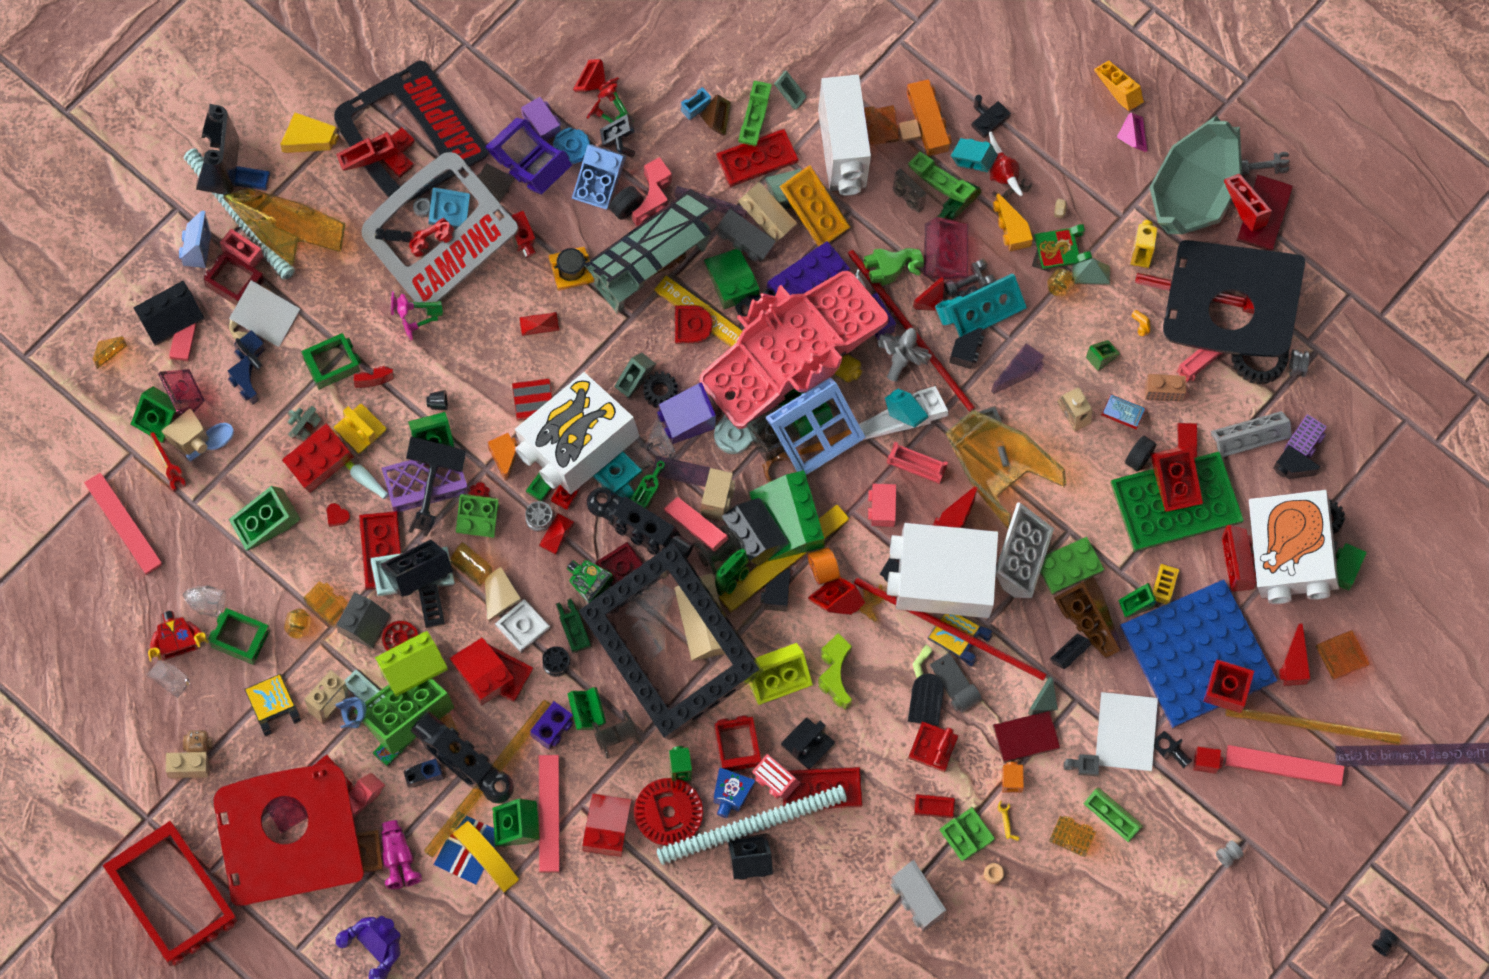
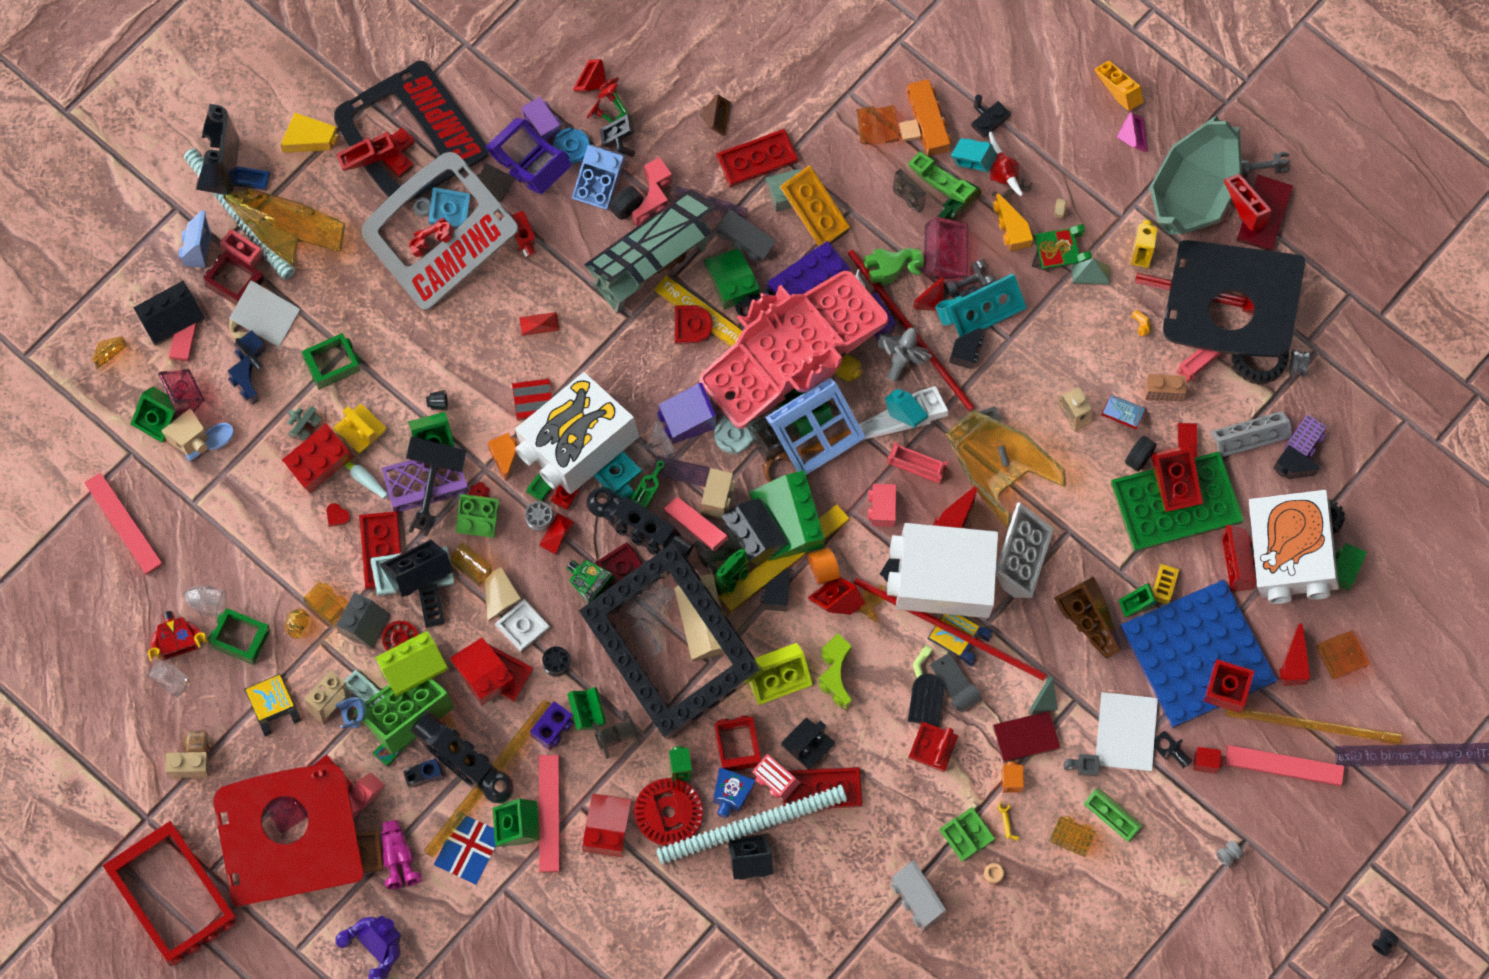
(171, 469): red flag -> none
(264, 518): green slope -> none
(380, 376): red slope -> none
(393, 235): black axle -> none
(432, 309): plant -> none
(486, 856): yellow slope -> none
(570, 266): piece -> none
(573, 628): dark green hinge -> none
(634, 374): sand green slope -> none
(659, 379): black tyre -> none
(695, 104): dark azure piece -> none
(755, 113): bright green slope -> none
(767, 212): tan brick -> none
(790, 90): sand green slope -> none
(844, 134): white brick -> none
(934, 806): red tile -> none
(1020, 368): clear purple slope -> none
(1060, 282): clear yellow head -> none
(1070, 565): bright green plate -> none
(1070, 651): black plate -> none
(1101, 354): green slope -> none

